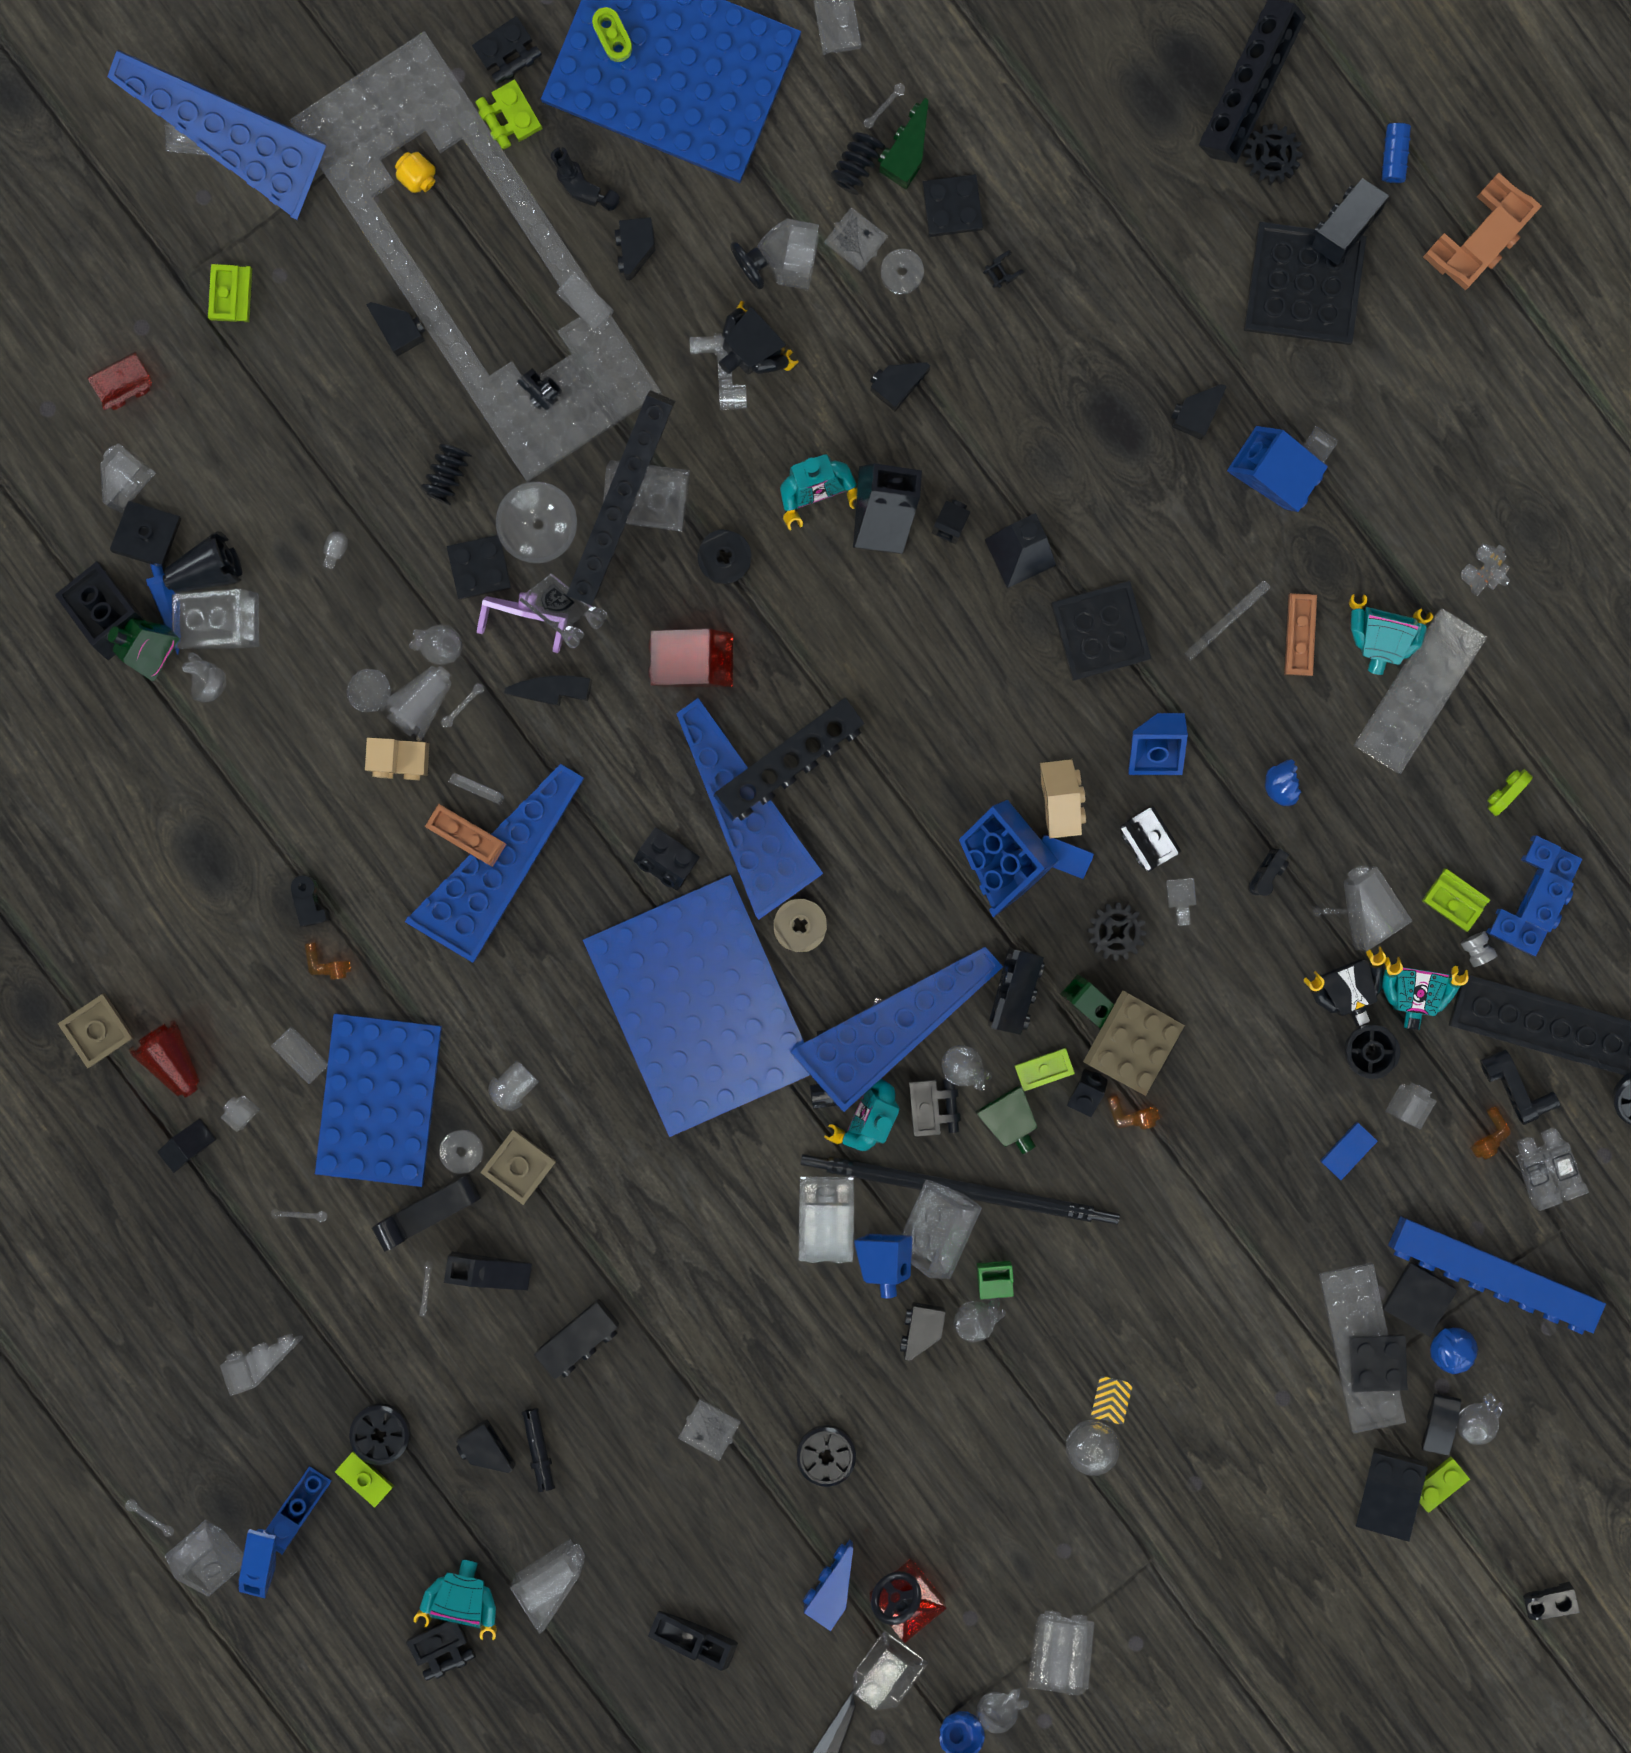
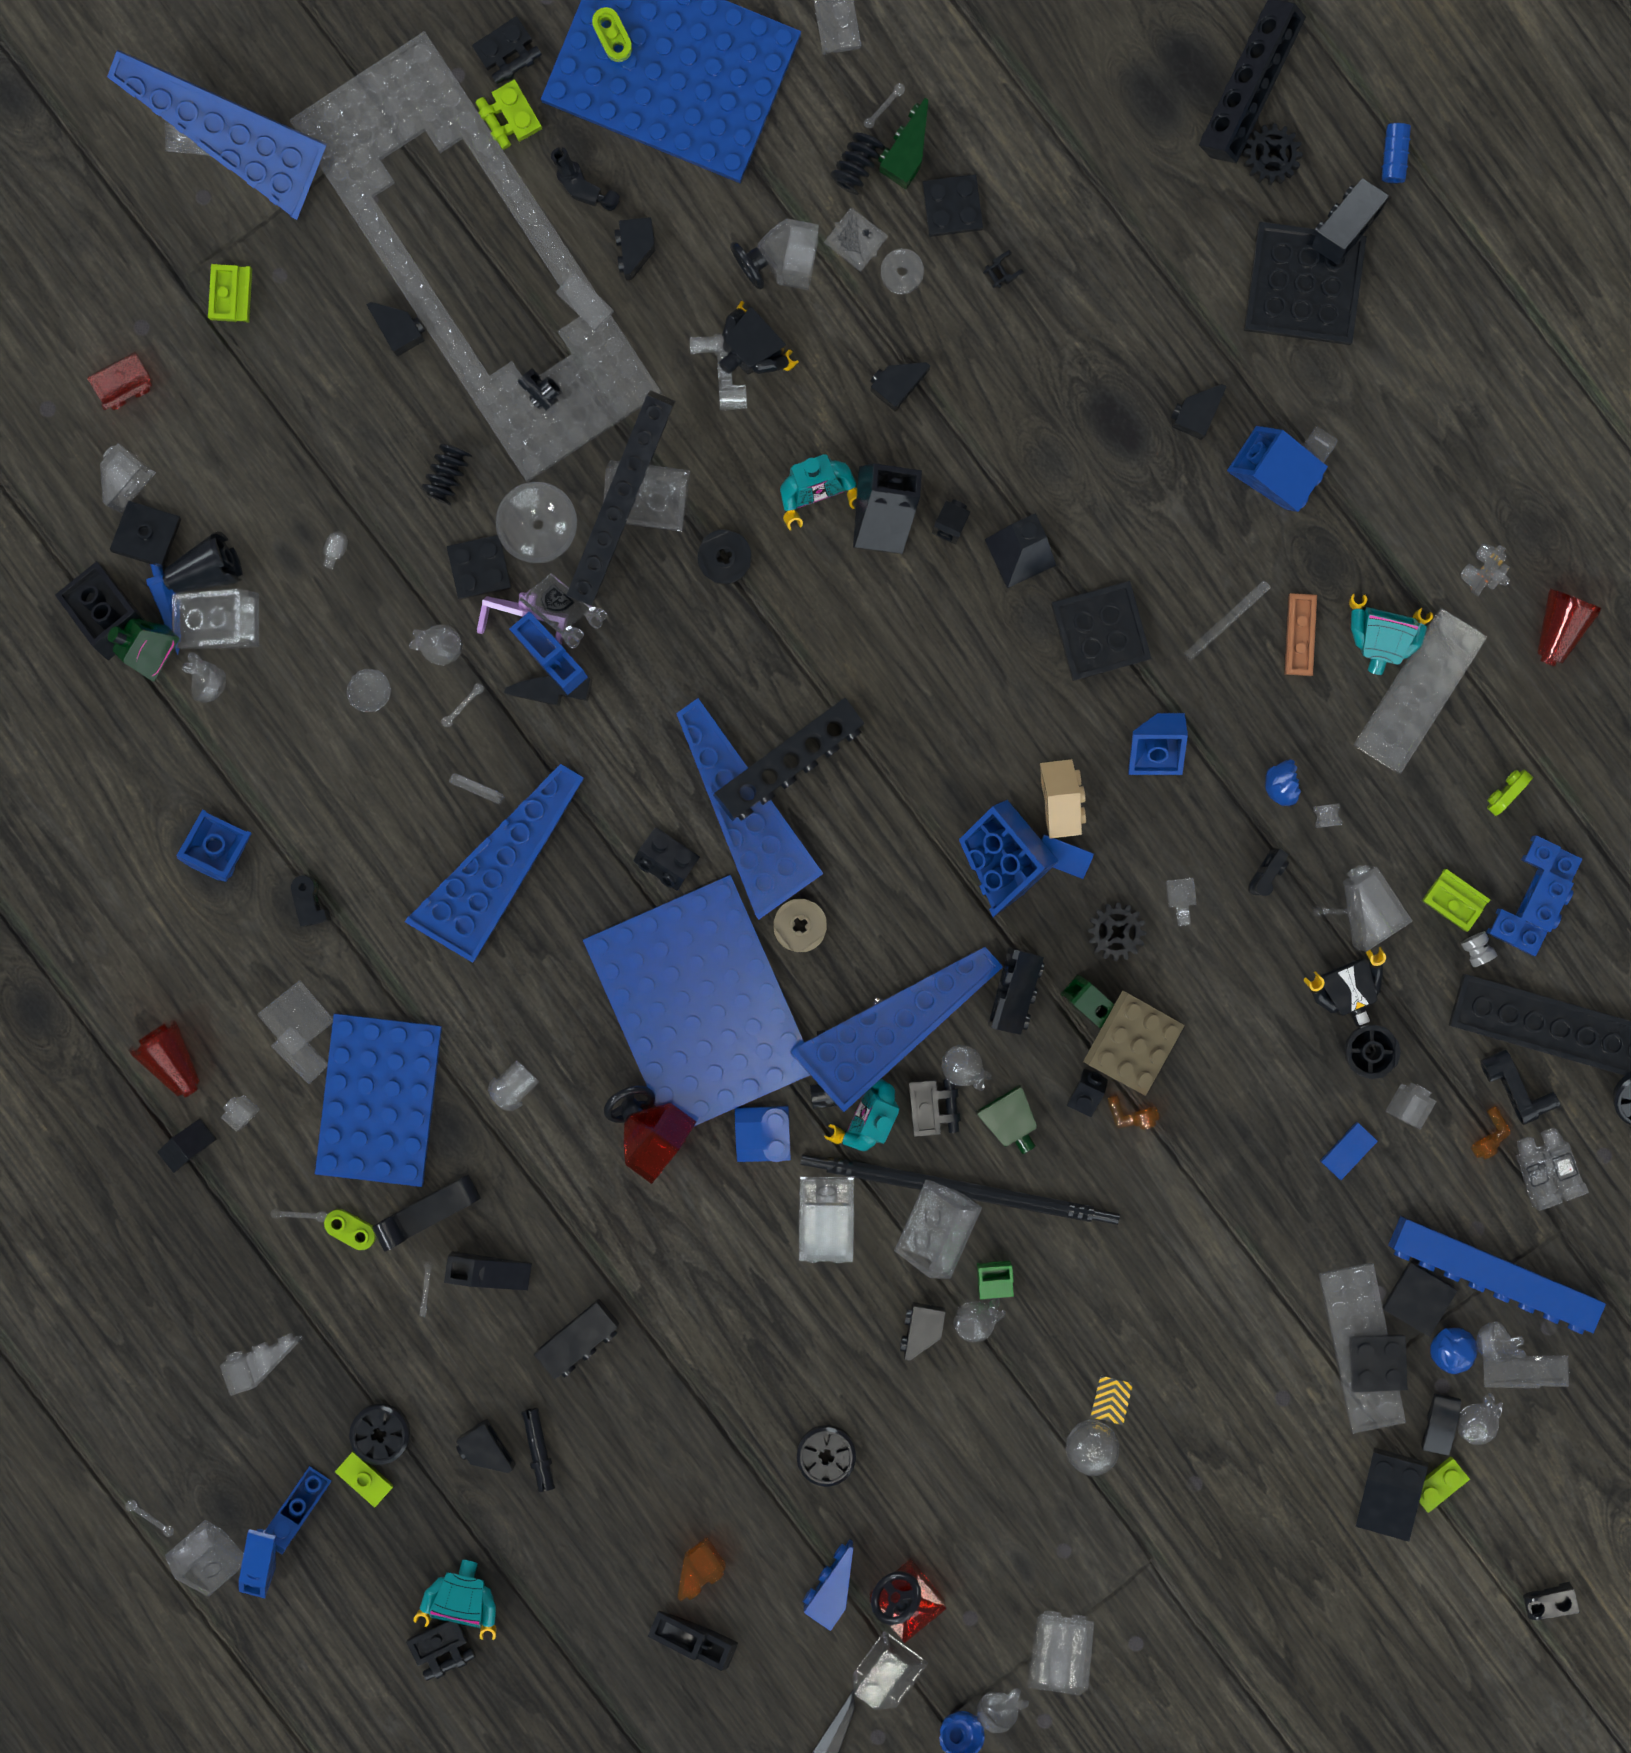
(96, 1030): dark tan plate -> none
(213, 847): none -> blue slope
(295, 1018): none -> clear tile
(335, 969): clear orange plate -> none
(350, 1227): none -> lime plate
(392, 757): tan brick -> none
(415, 172): yellow head -> none
(418, 701): clear cone -> none
(465, 835): nougat tile -> none
(473, 1148): clear piece -> none
(518, 1166): dark tan plate -> none
(547, 1582): clear slope -> none
(548, 653): none -> blue slope
(650, 1133): none -> clear red piece
(691, 658): clear red slope -> none
(700, 1566): none -> clear orange slope
(709, 1429): clear piece -> none
(762, 1134): none -> blue slope
(885, 1260): blue torso -> none
(1044, 1069): lime plate -> none
(1149, 839): bracket -> none
(1327, 815): none -> clear wheel
(1419, 990): torso -> none
(1496, 1344): none -> clear piece
(1499, 230): nougat bracket -> none
(1528, 1372): none -> clear slope
(1564, 625): none -> clear red cone

